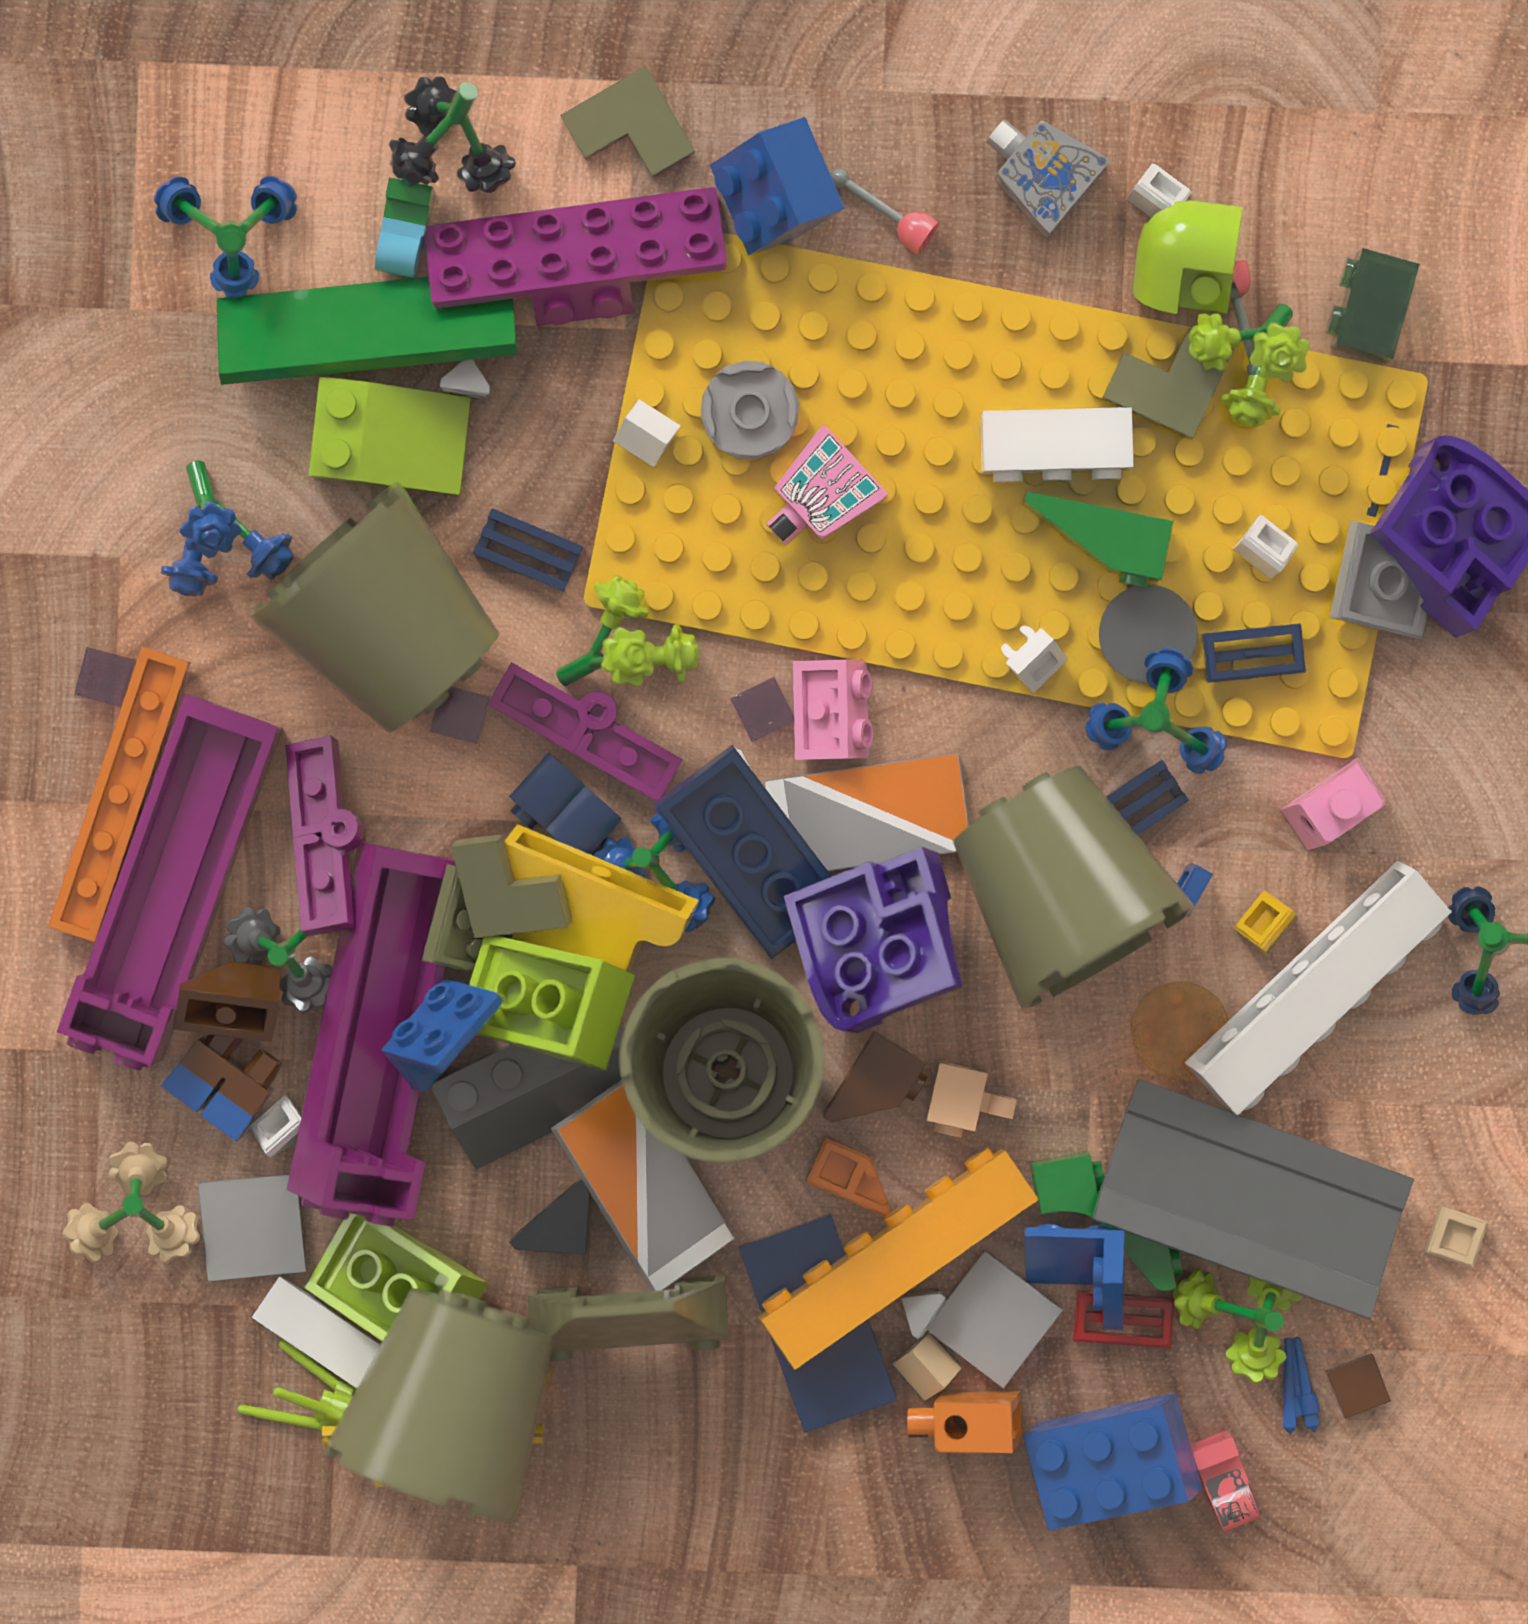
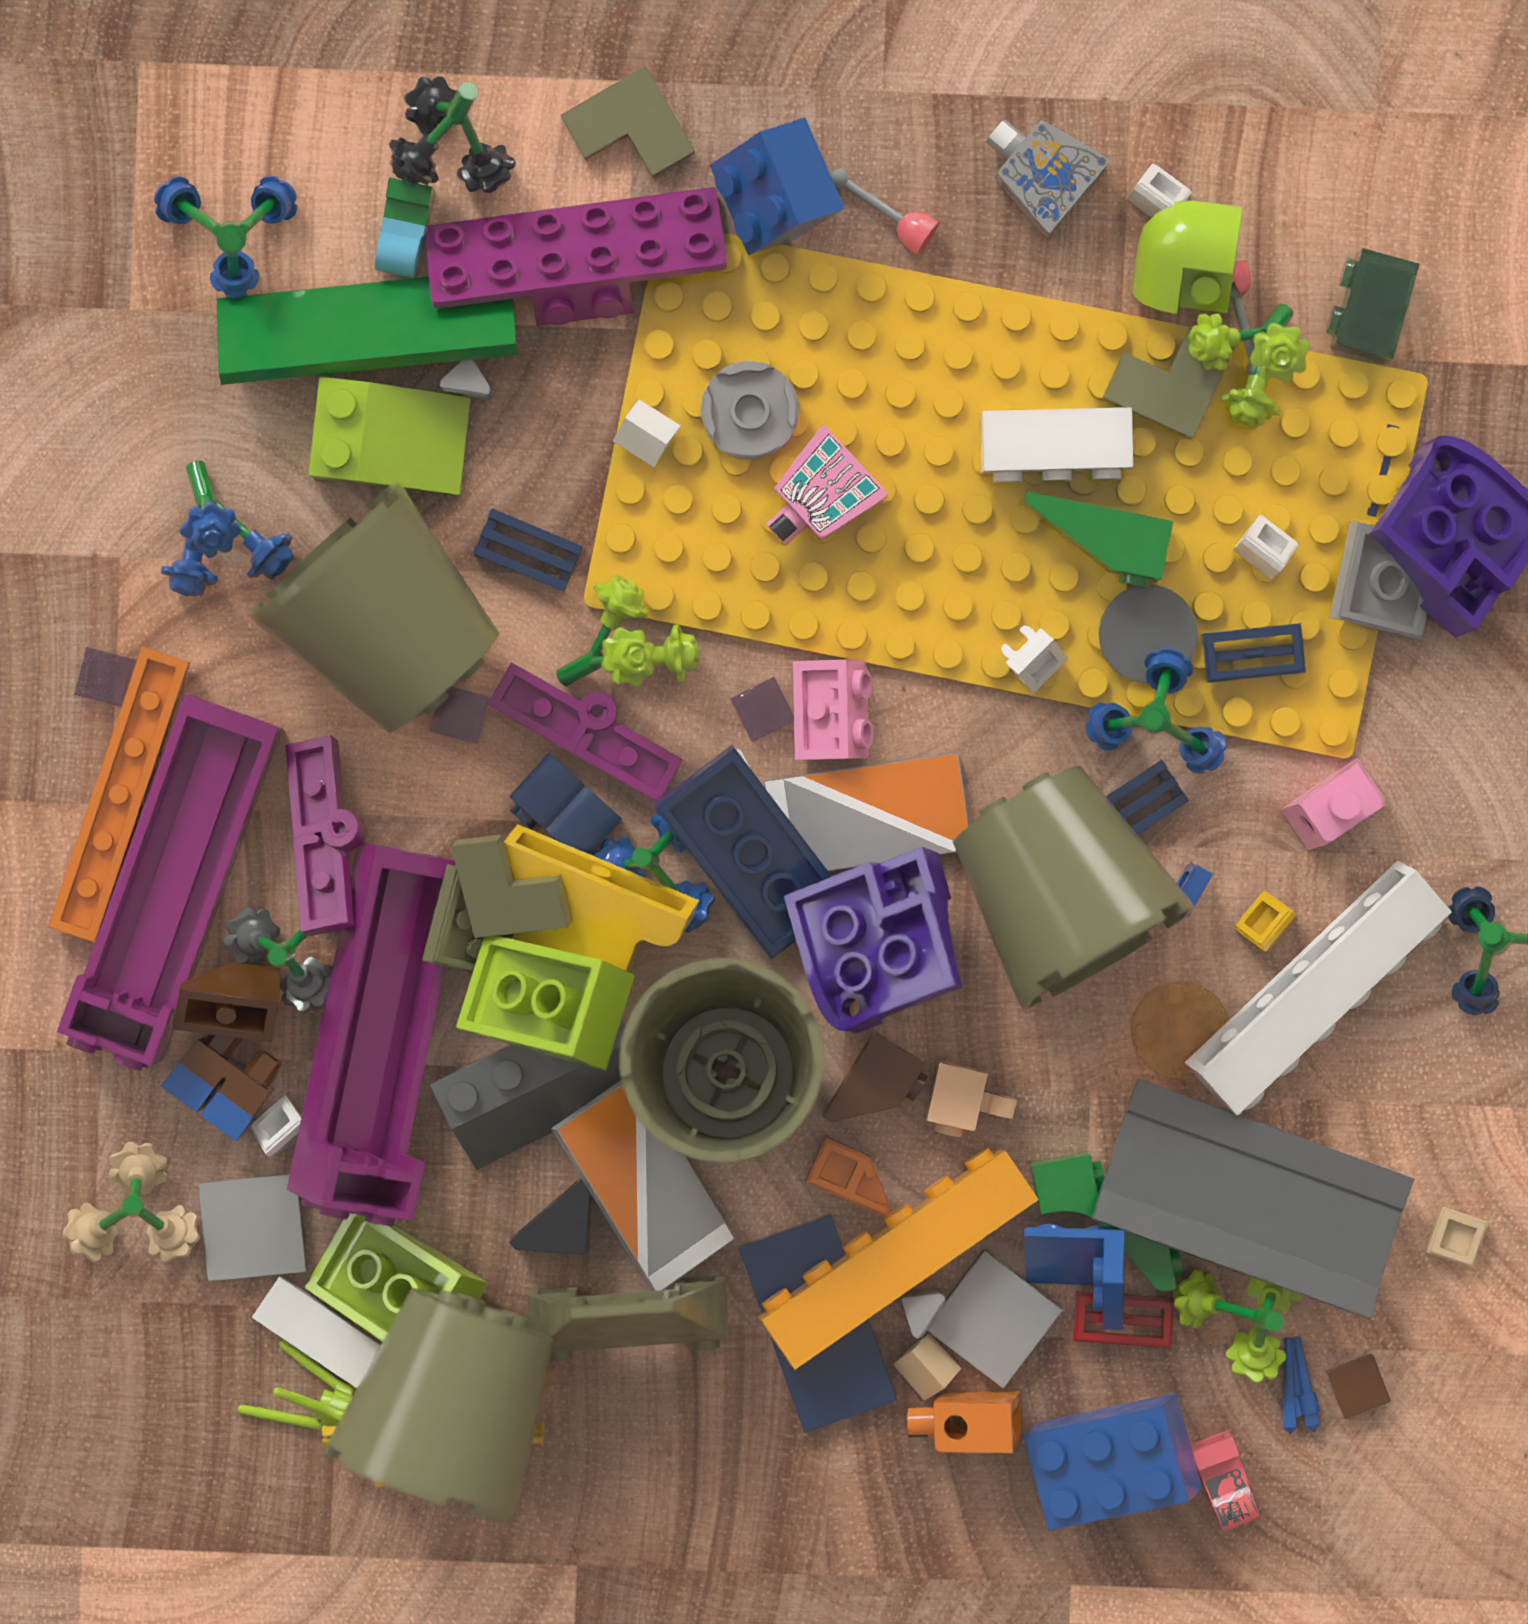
(439, 1031): blue bracket -> none

